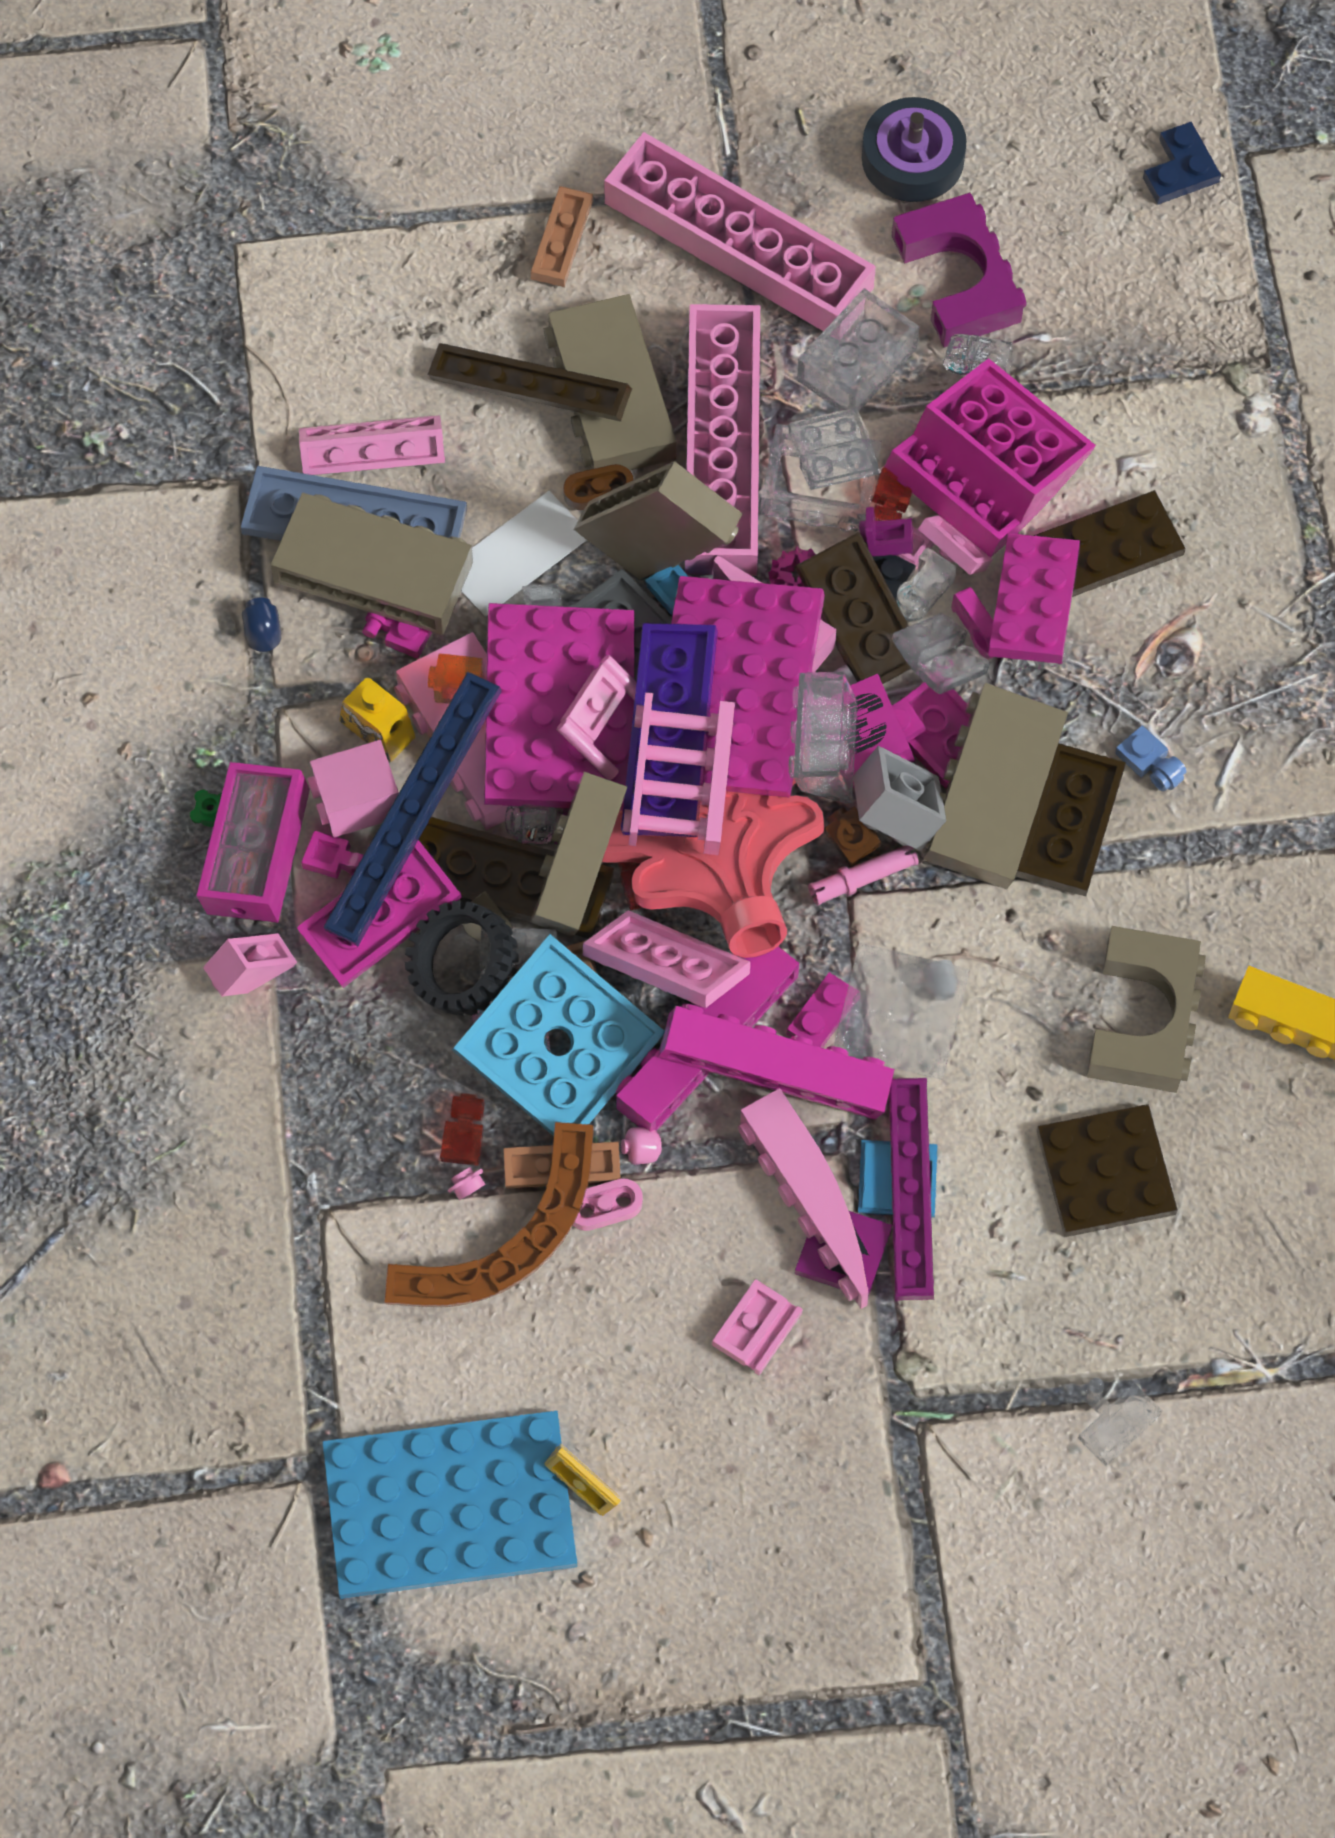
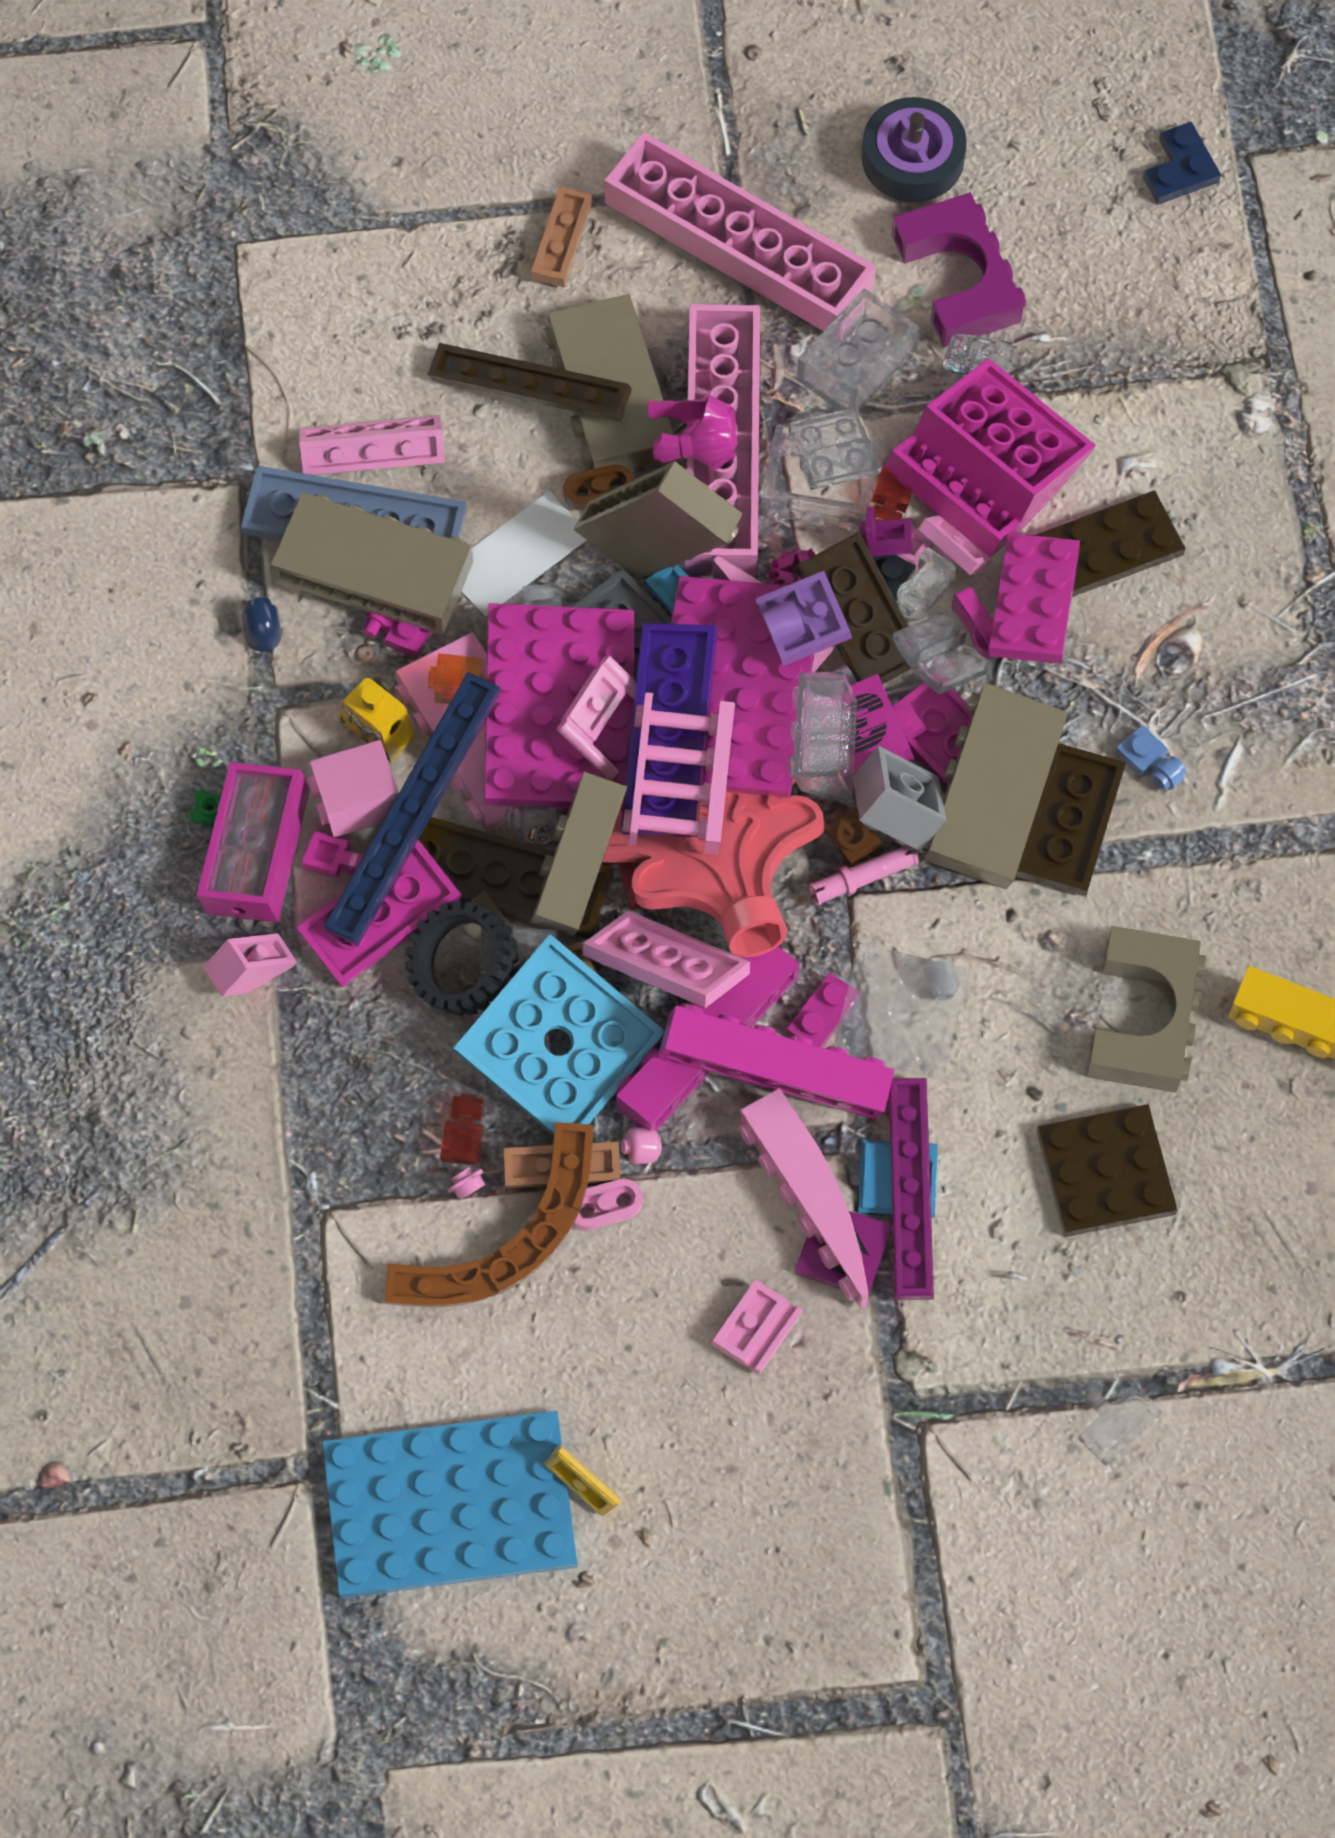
(707, 437): none -> dark pink piece
(803, 618): none -> medium lavender plate

